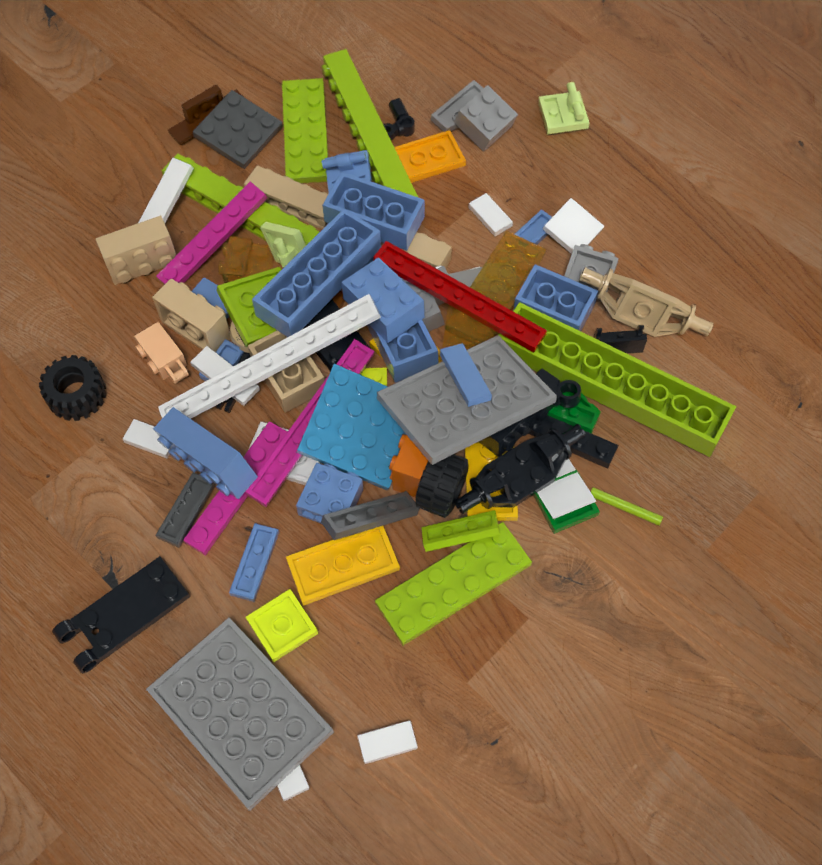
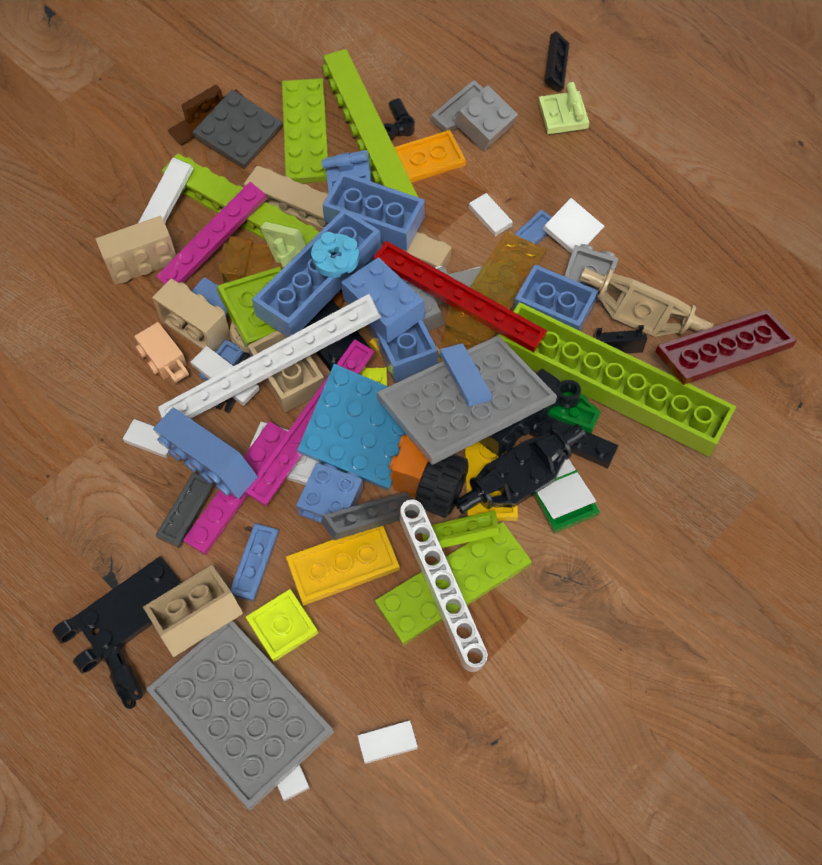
(62, 375): black tyre -> none
(122, 676): none -> black piece
(193, 610): none -> tan brick
(335, 243): none -> medium azure plate
(442, 597): none -> white beam
(557, 61): none -> black plate
(626, 506): lime bar -> none
(725, 346): none -> dark red plate

